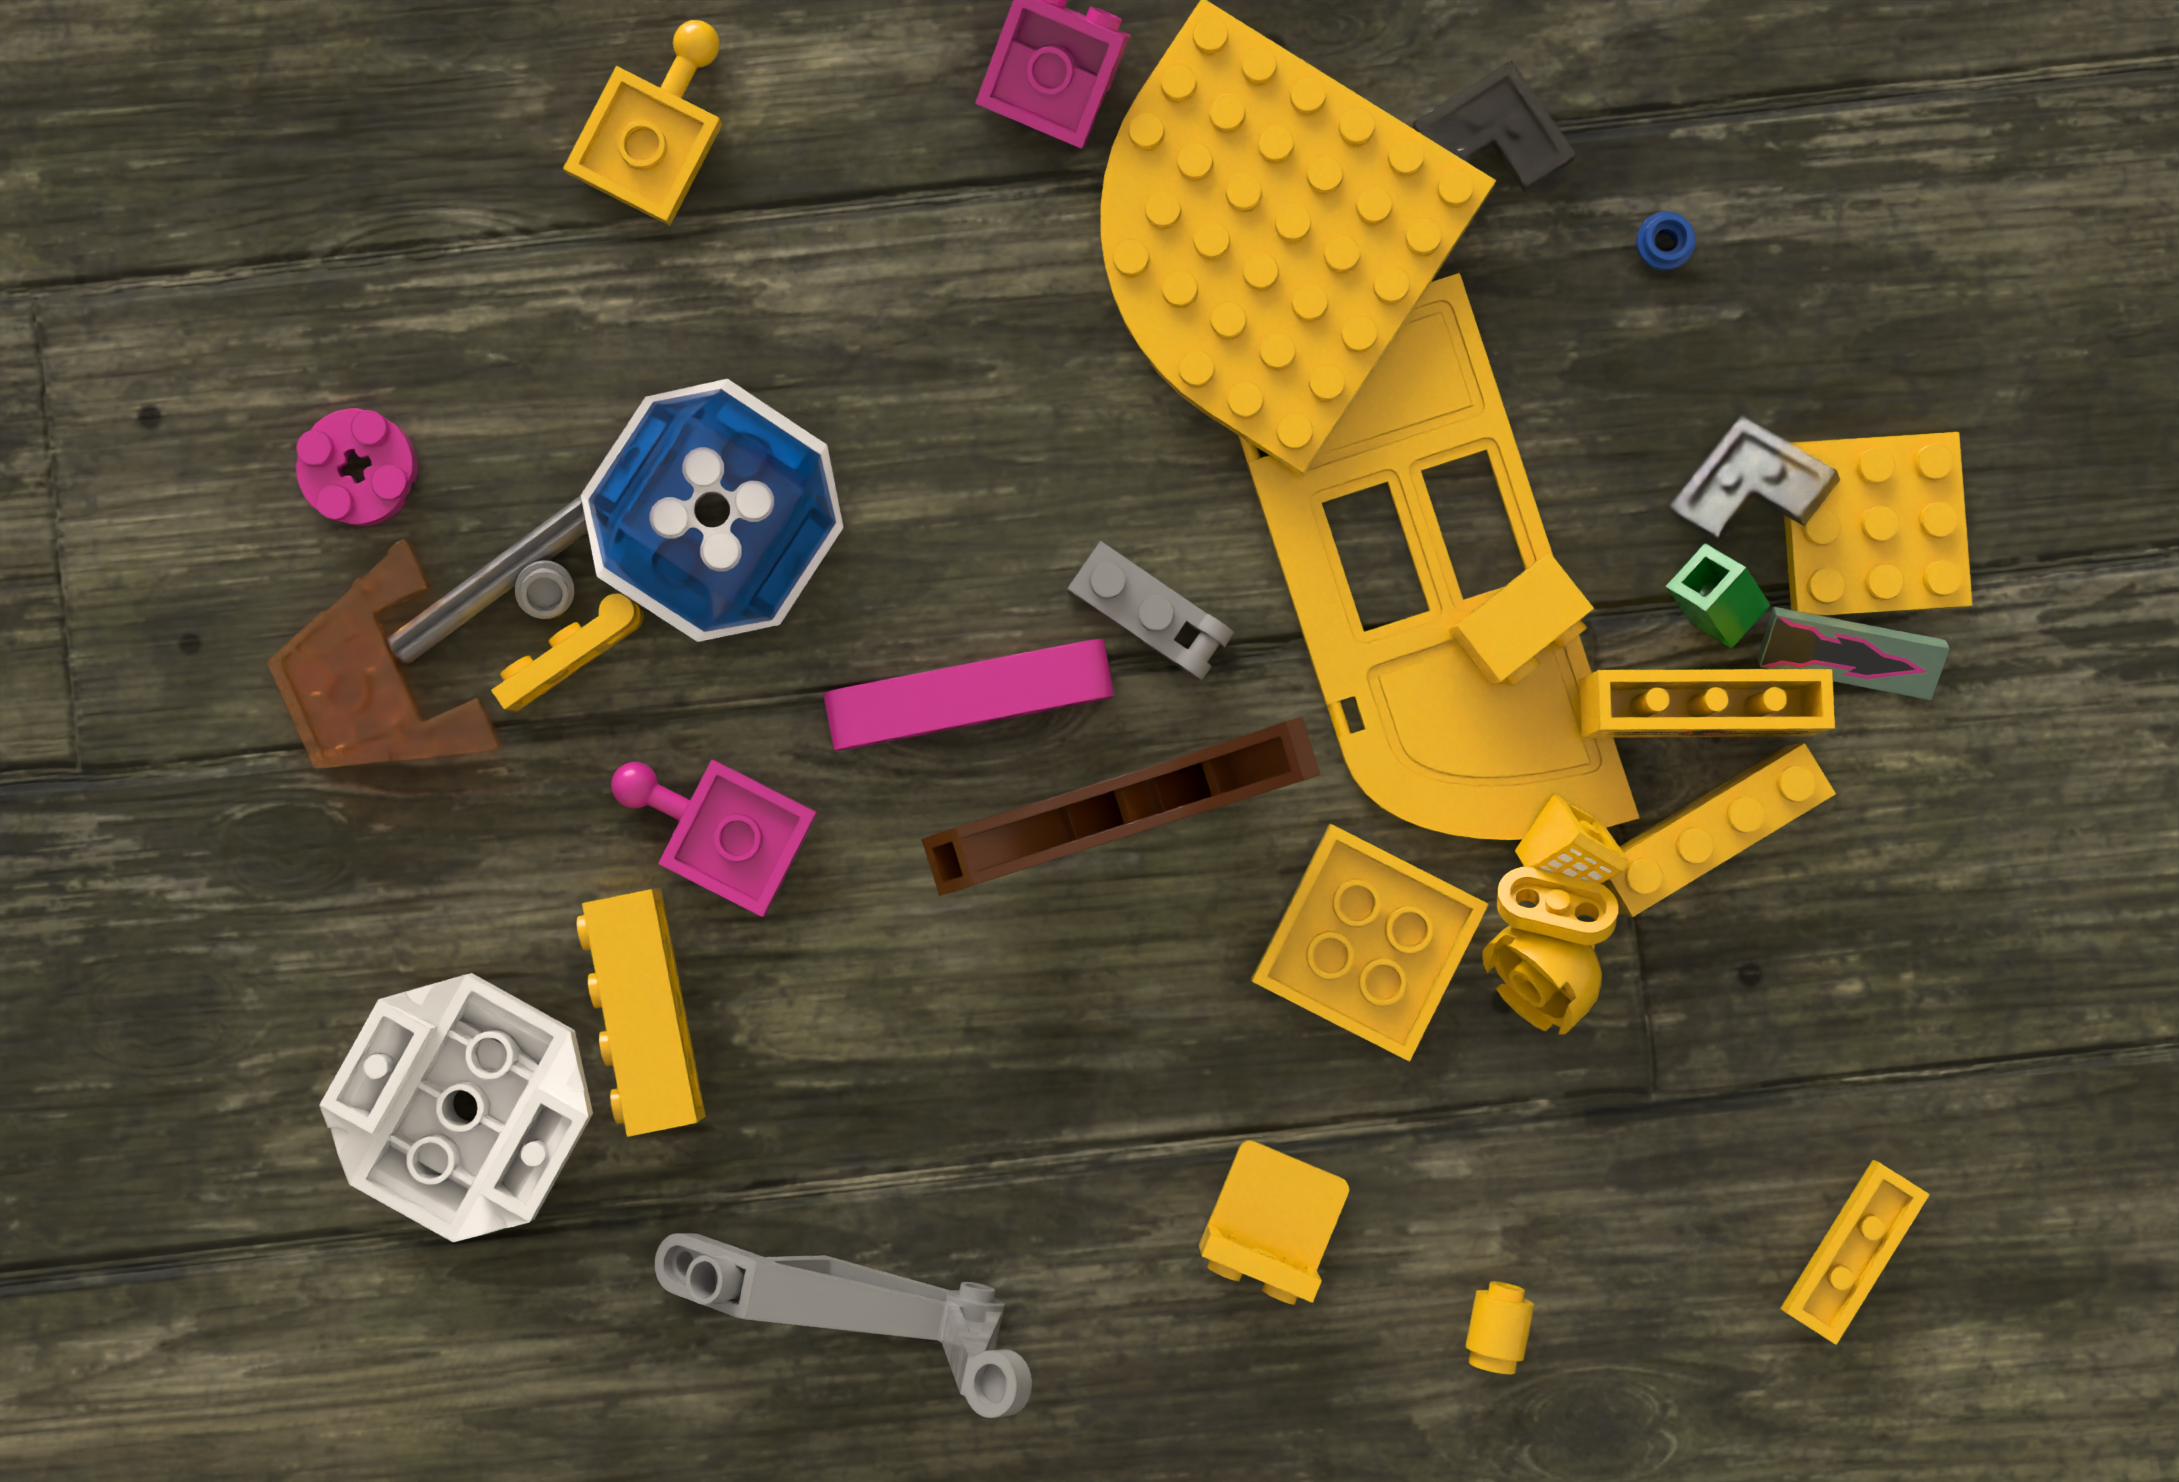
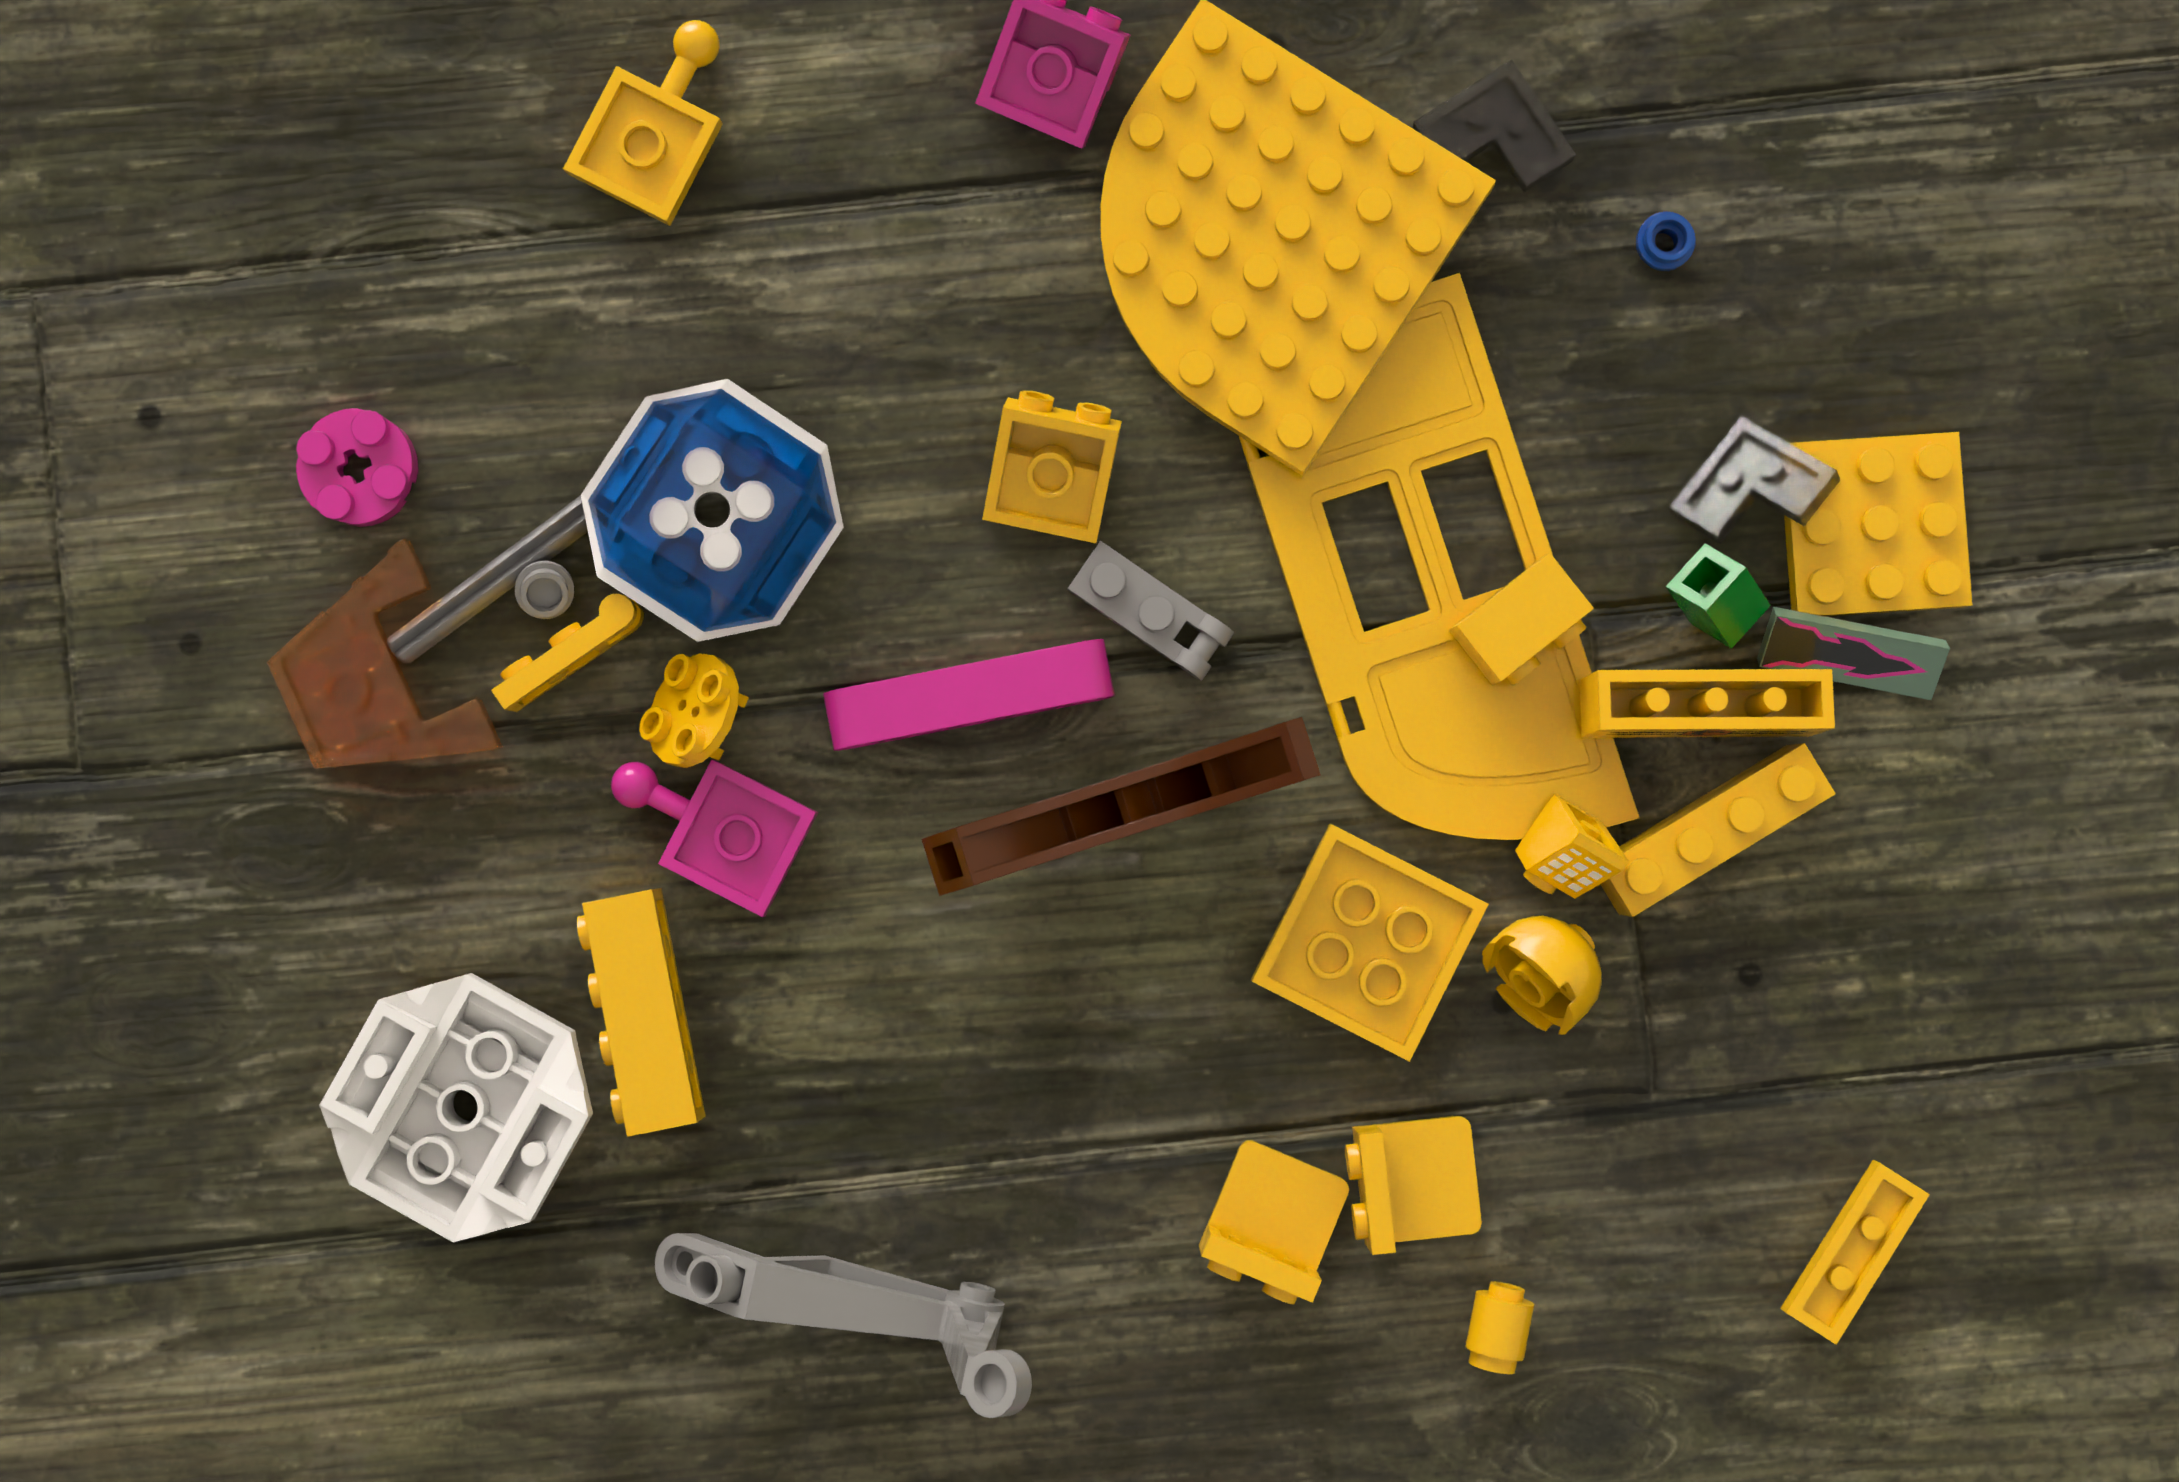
(692, 710): none -> yellow plate
(1052, 466): none -> yellow plate
(1413, 1181): none -> yellow bracket
(1558, 904): yellow plate -> none

